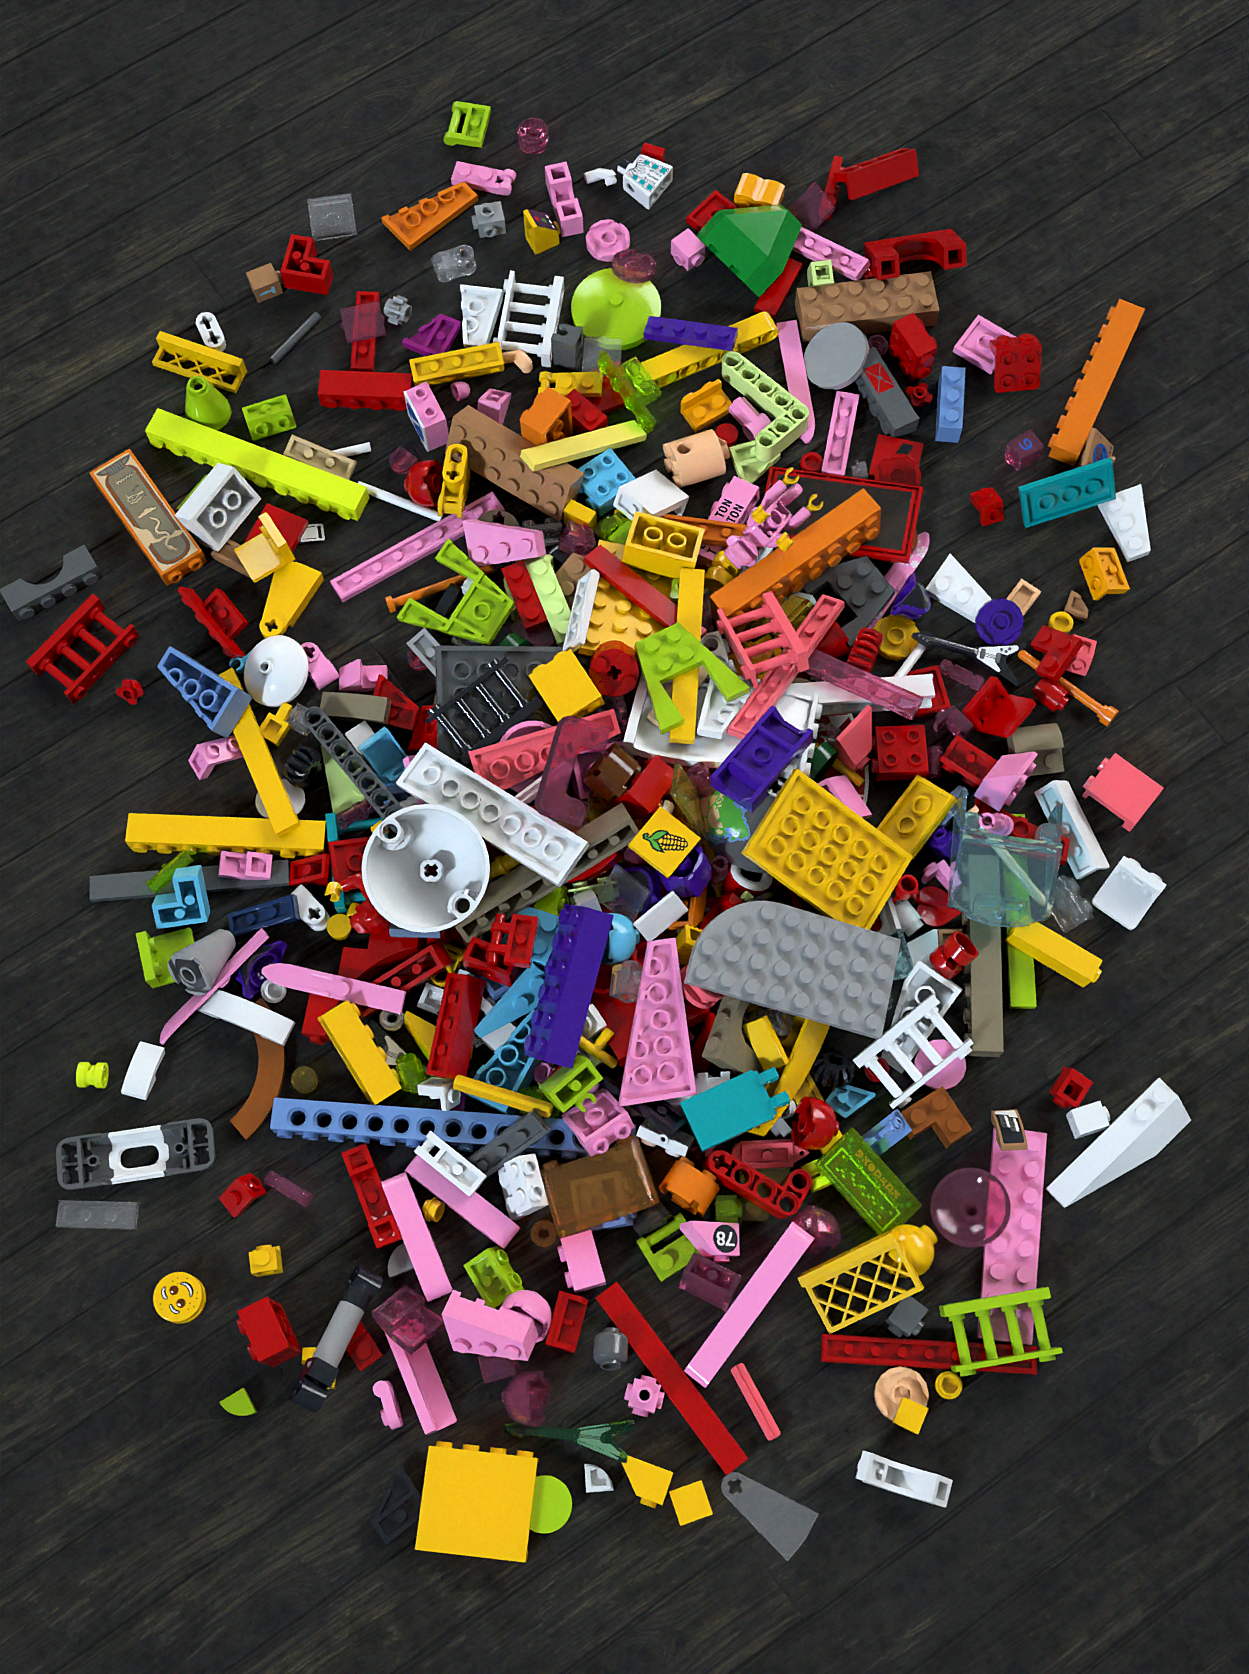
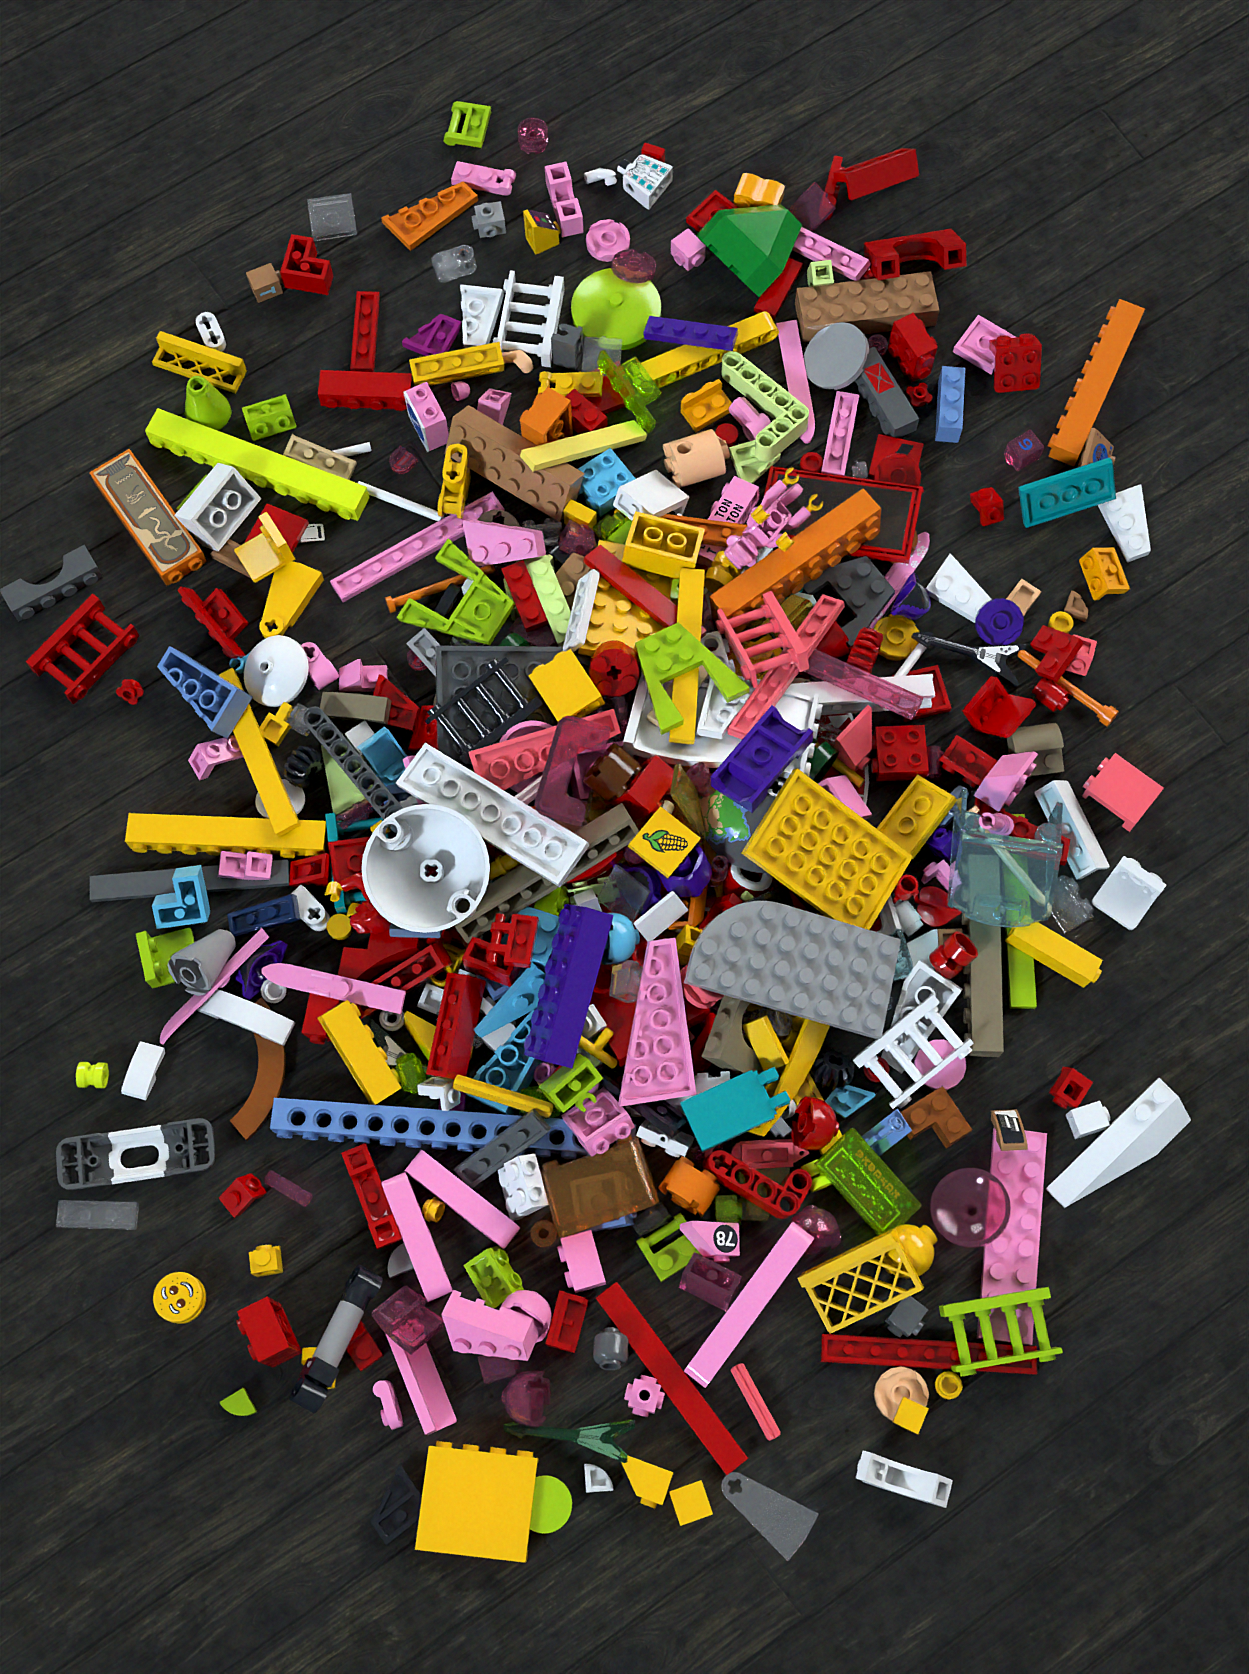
(166, 874): clear neon green pin -> none
(294, 338): dark grey bar -> none
(304, 1079): clear yellow tile -> none
(363, 322): clear pink piece -> none
(397, 310): light grey gear -> none
(425, 482): red cylinder -> none
(451, 1164): white plate -> none
(956, 722): clear pink bracket -> none
(961, 675): clear pink axle -> none

